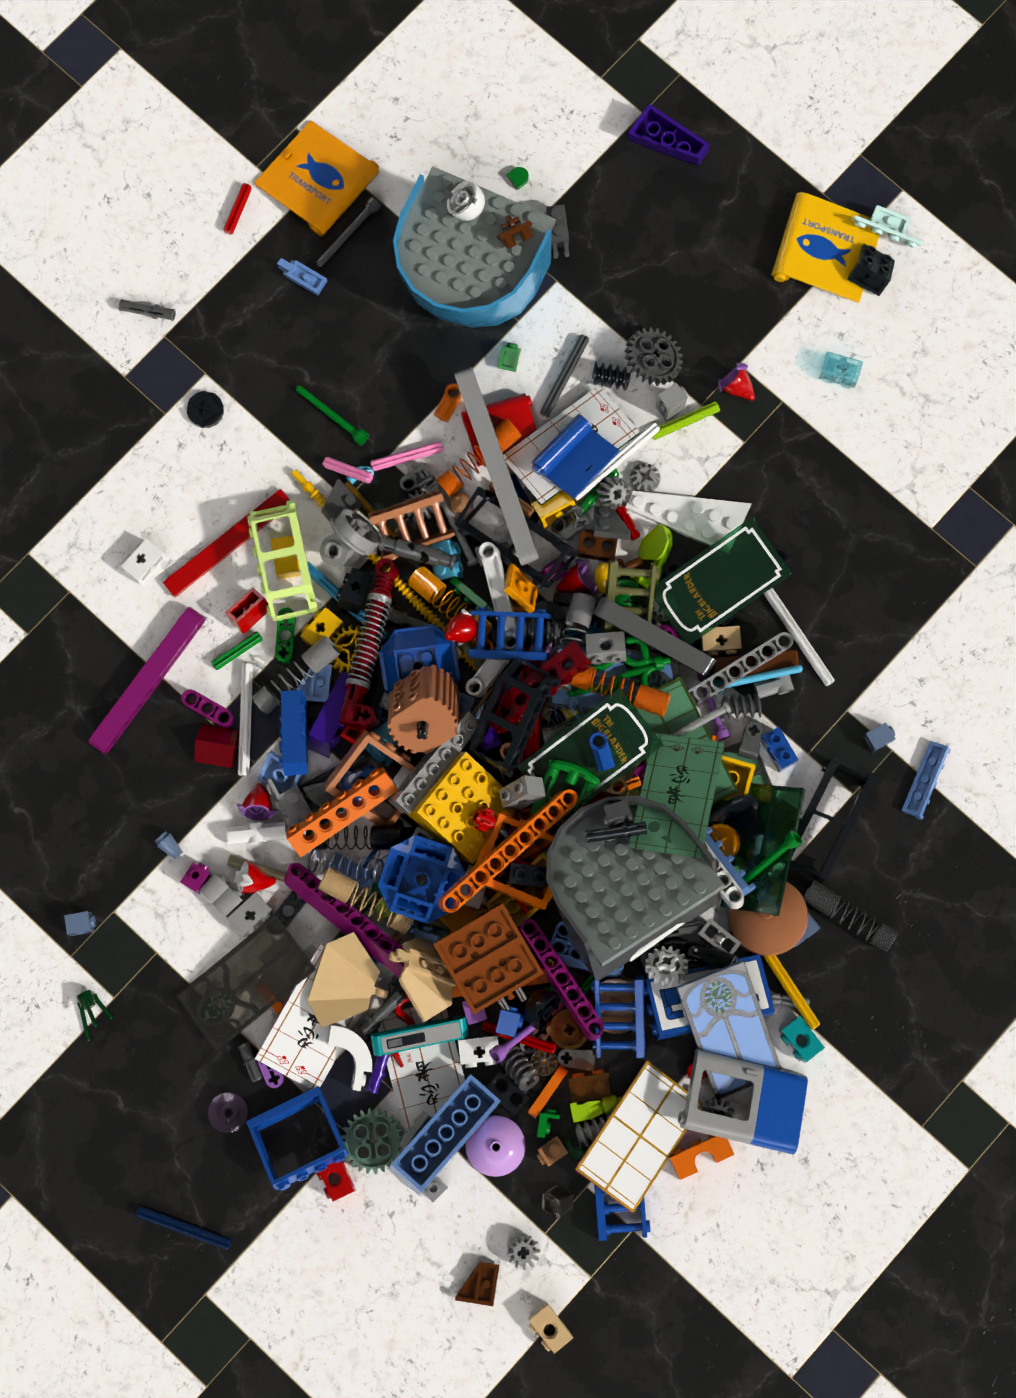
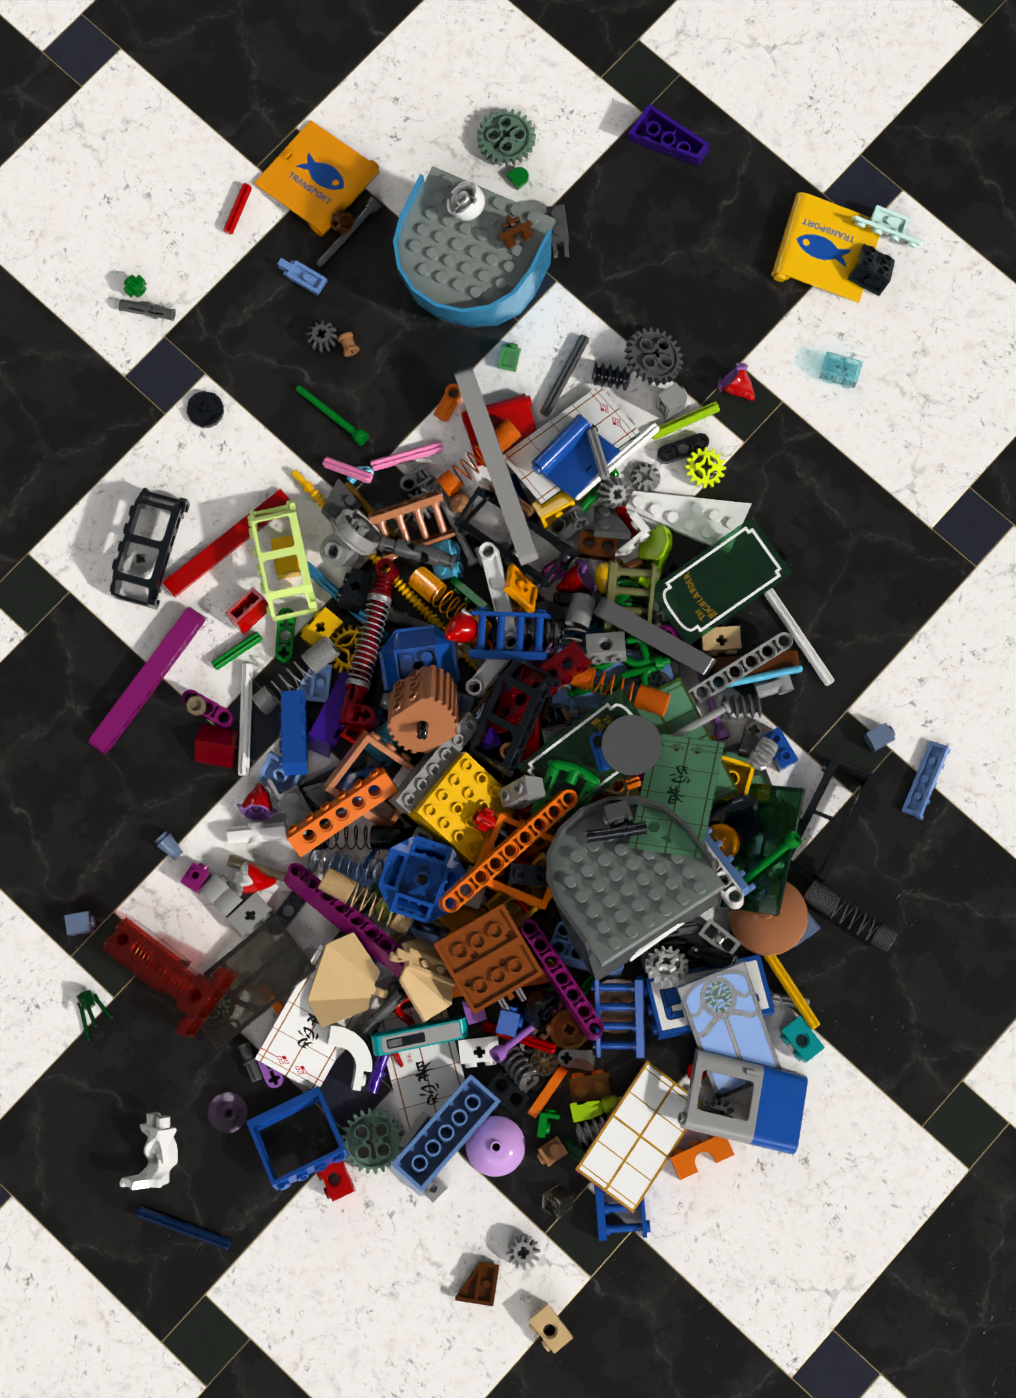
(135, 286): none -> green gear
(160, 1152): none -> white hips
(164, 546): none -> black windscreen
(169, 972): none -> clear red brick
(196, 705): none -> dark tan tile
(314, 336): none -> dark grey gear
(342, 221): none -> reddish brown gear
(348, 344): none -> medium nougat bush
(494, 127): none -> sand green gear
(598, 454): none -> light grey axle
(631, 744): none -> dark grey piece
(639, 524): none -> white bracket
(668, 448): none -> black beam
(704, 476): none -> neon yellow gear
(762, 753): none -> light grey gear

